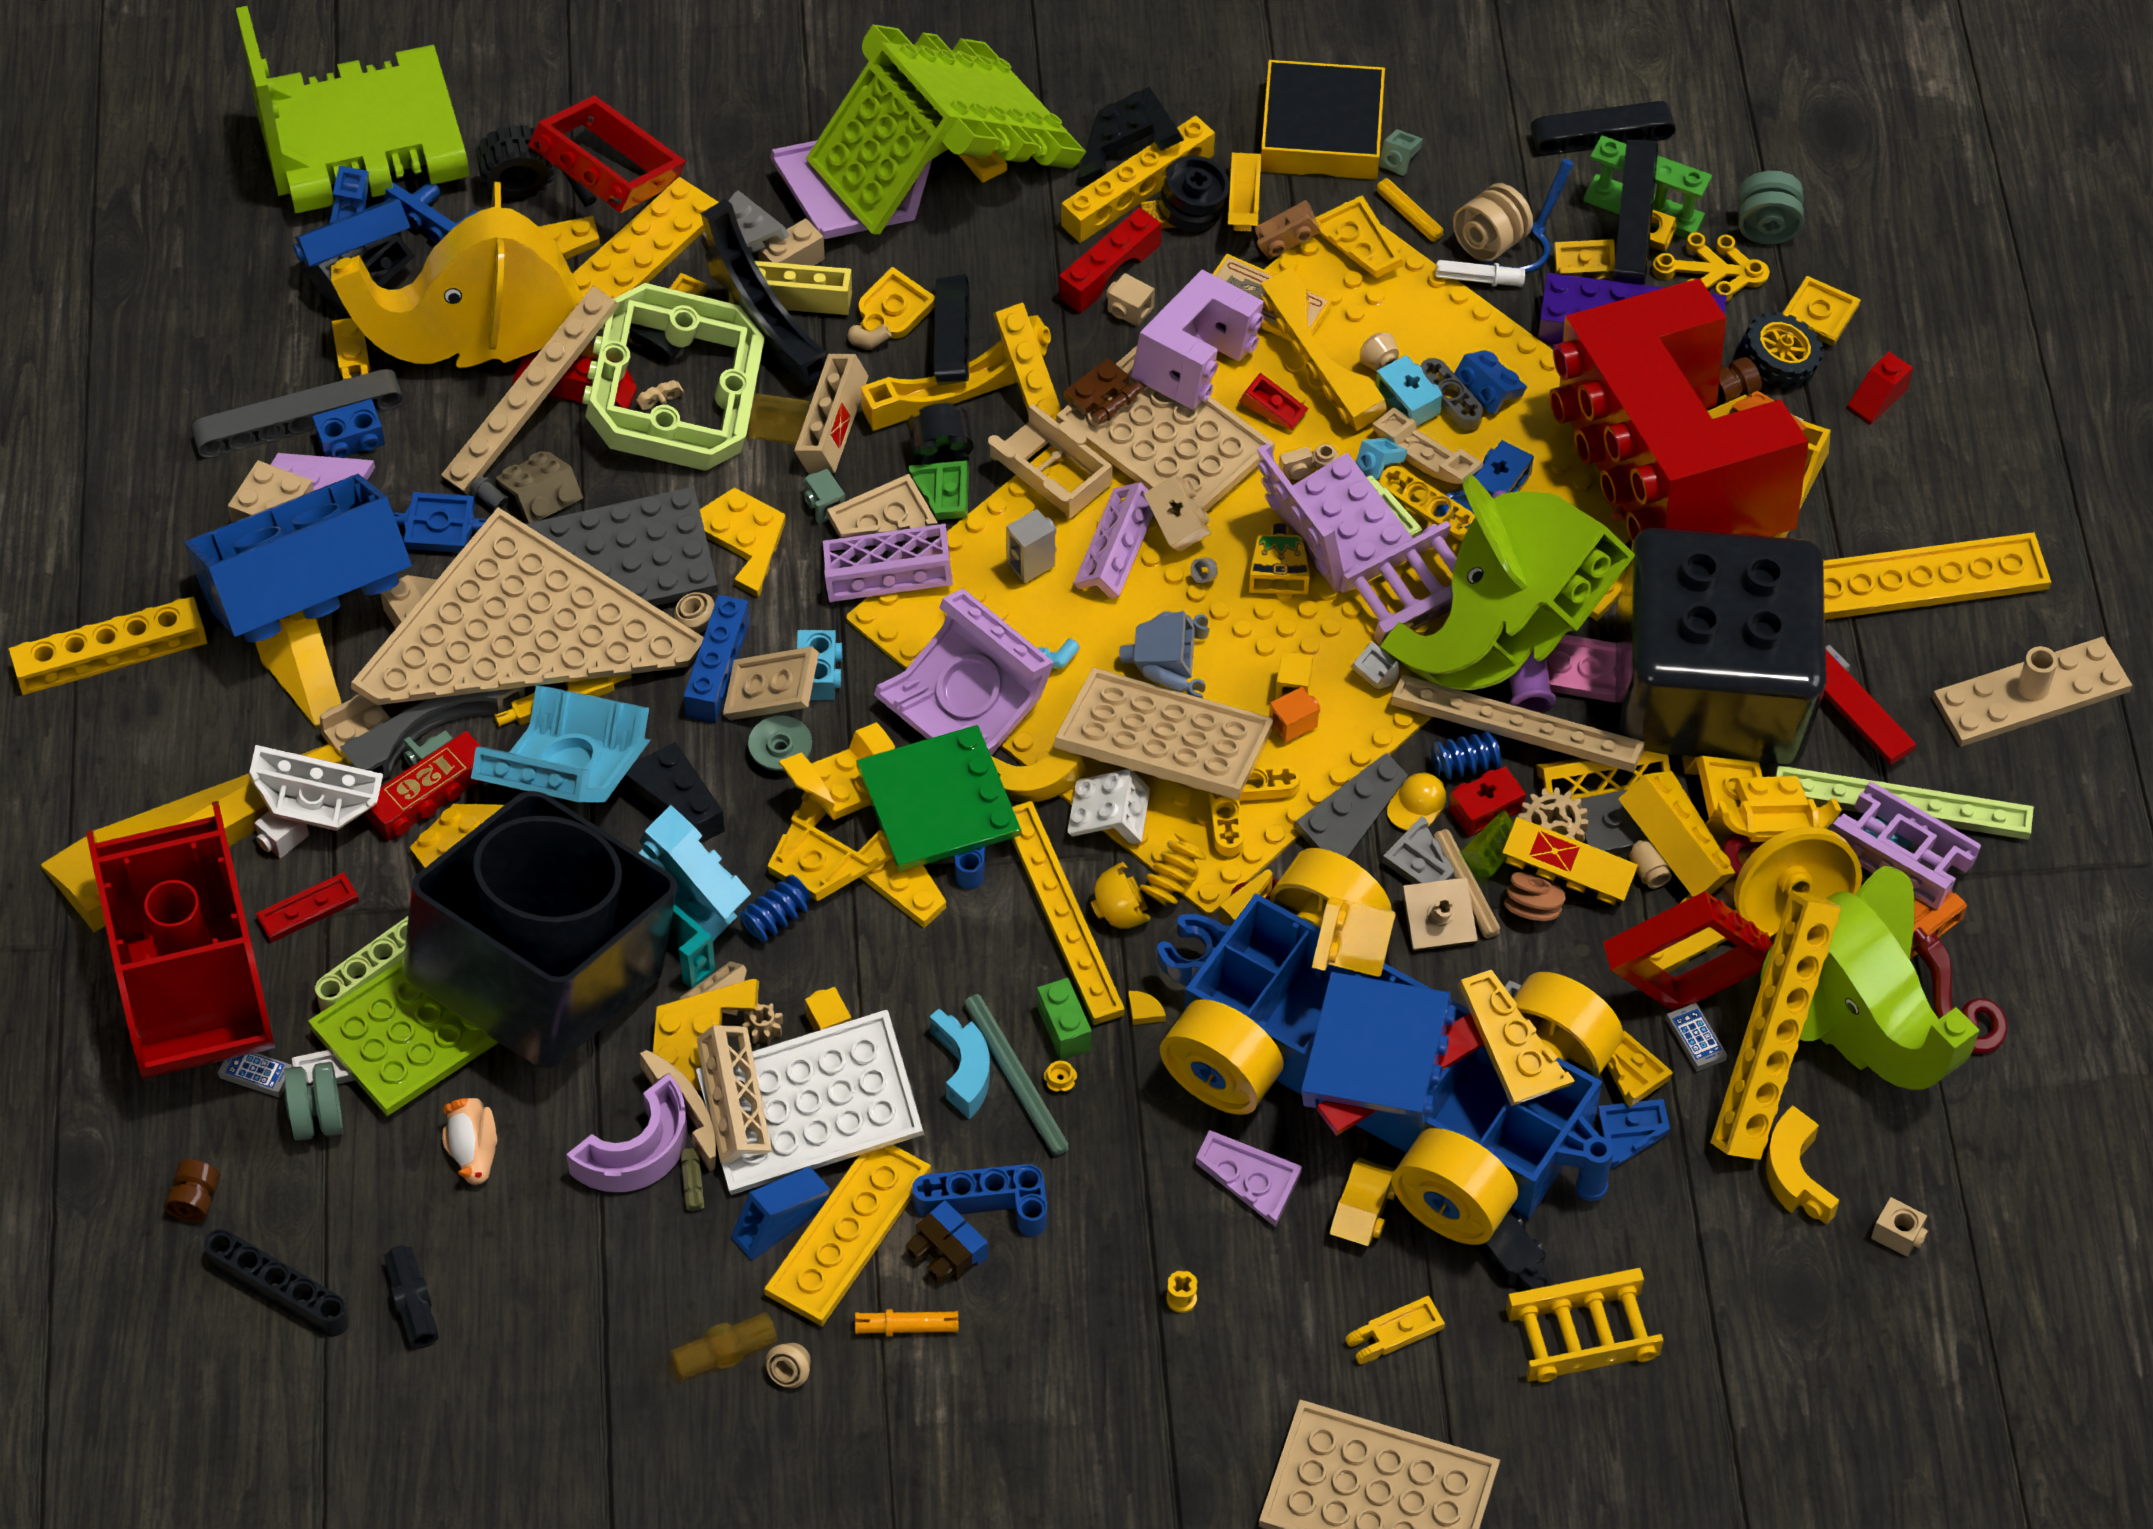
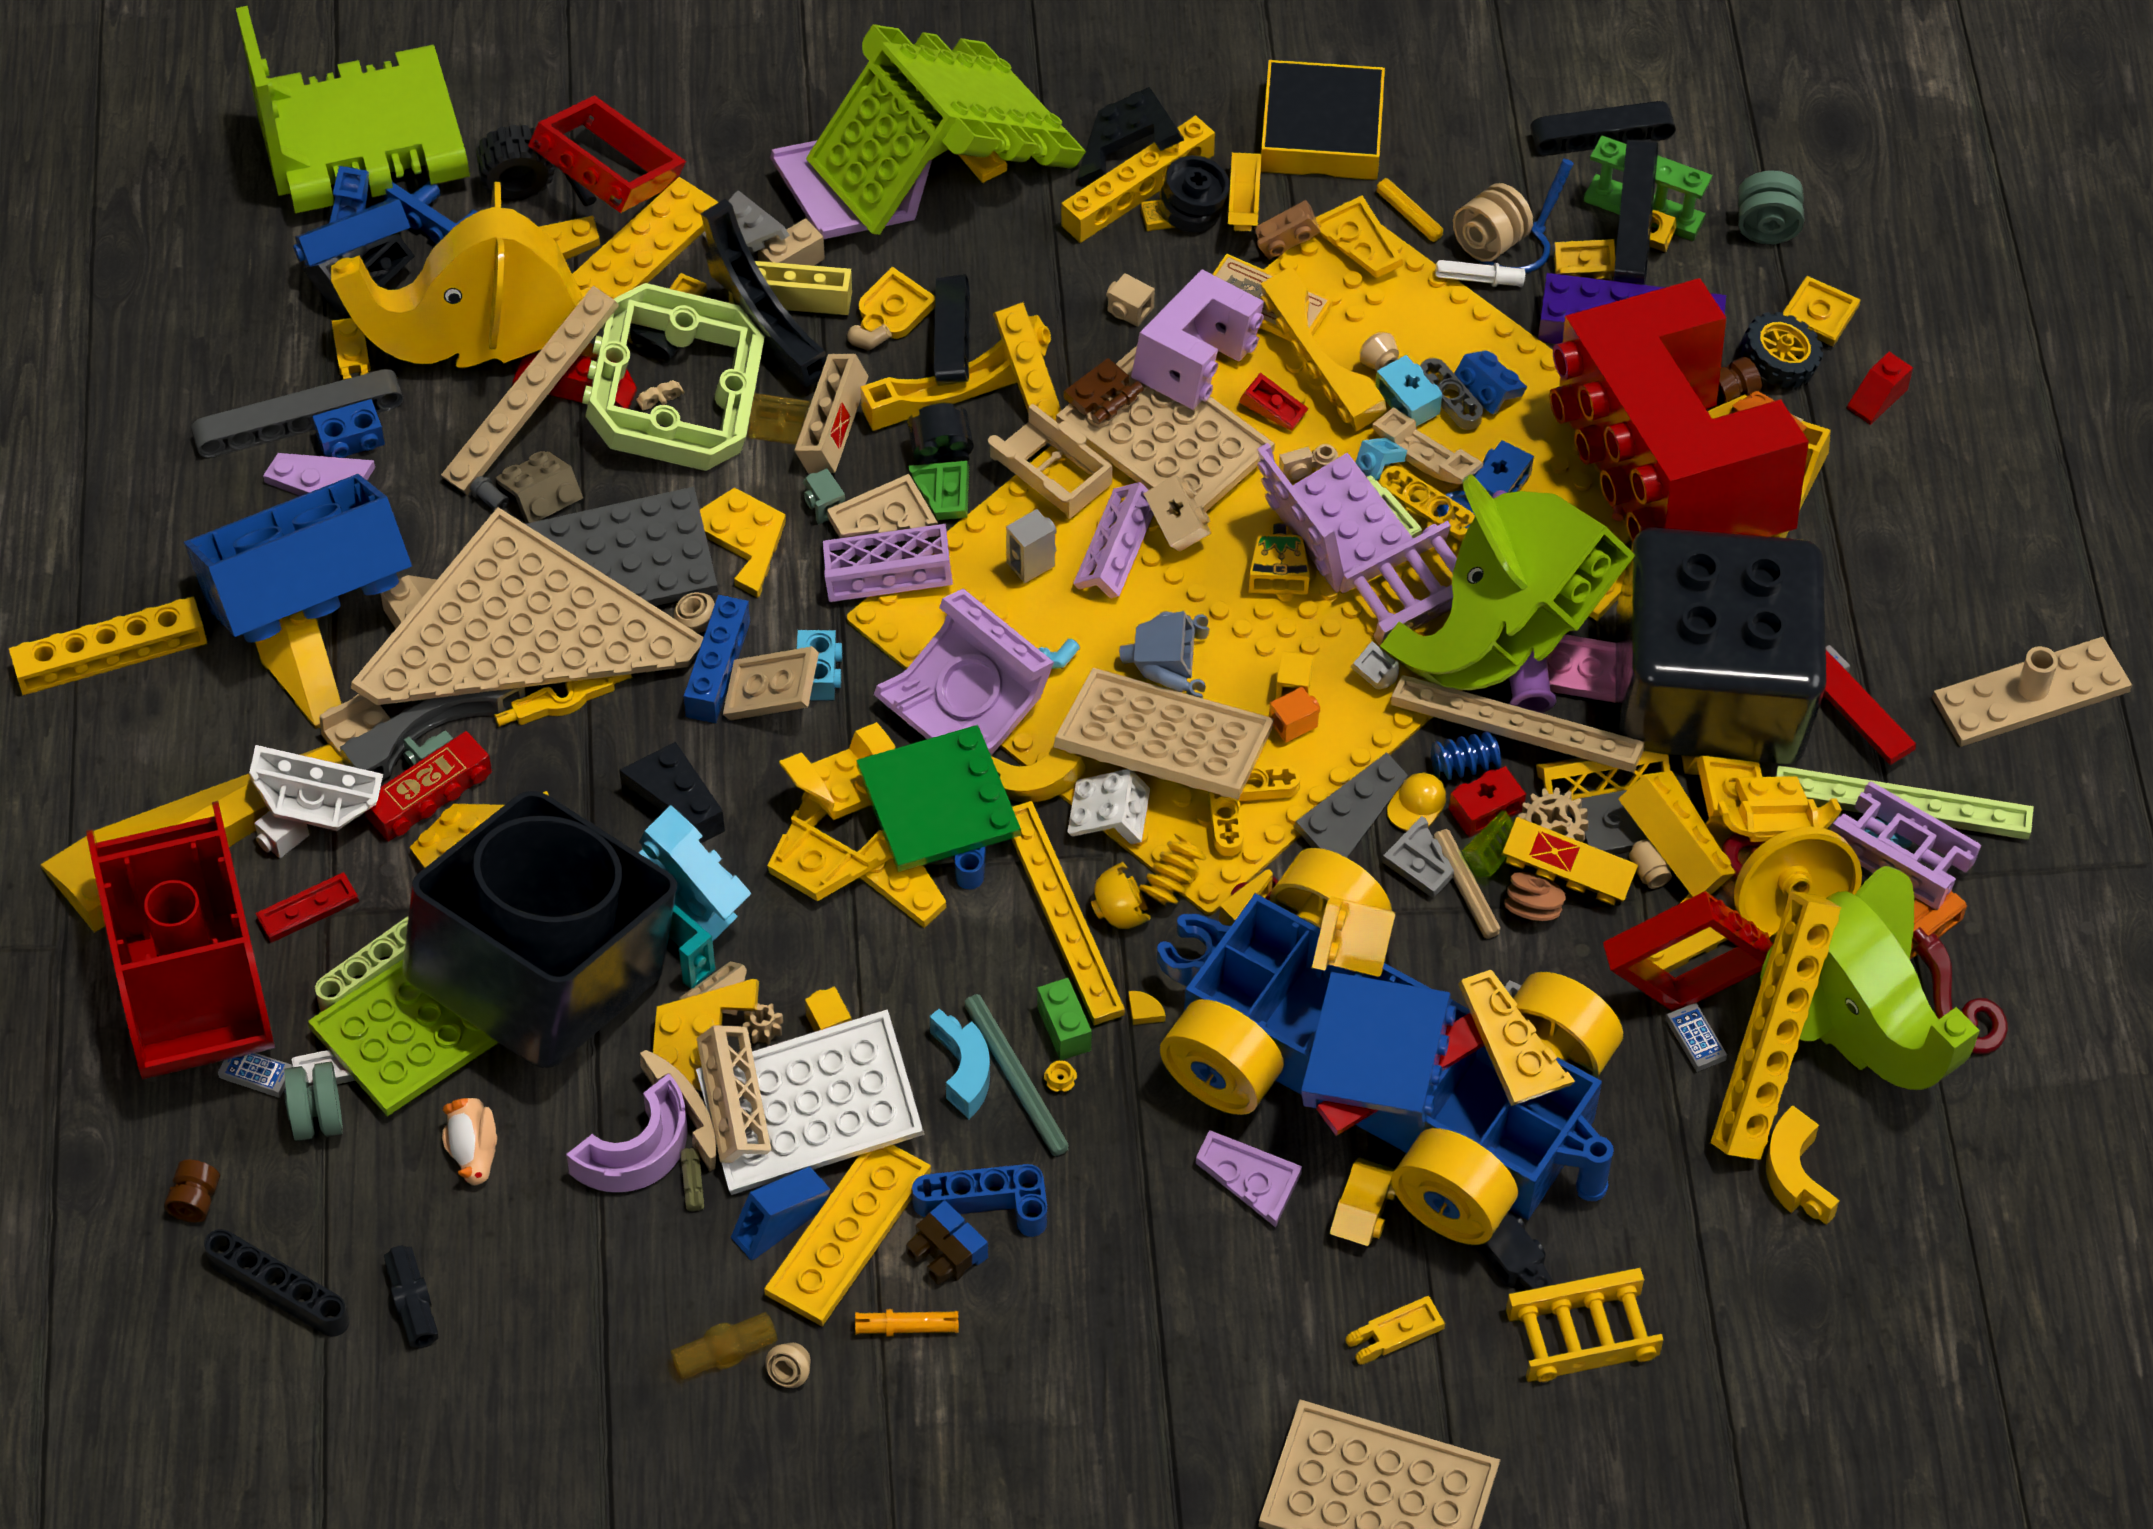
(266, 488): tan brick -> none
(439, 522): blue plate -> none
(572, 748): medium azure panel -> none
(775, 907): blue piece -> none
(776, 733): sand green dish -> none
(1086, 278): red arch -> none
(1186, 1286): yellow bush -> none
(1196, 570): light grey hinge -> none
(1398, 151): sand green bracket -> none
(1439, 914): tan tile -> none
(1633, 1127): blue wing -> none
(1636, 1070): yellow wing -> none
(1747, 272): yellow plant -> none
(1895, 1215): tan brick -> none
(1934, 575): yellow plate -> none

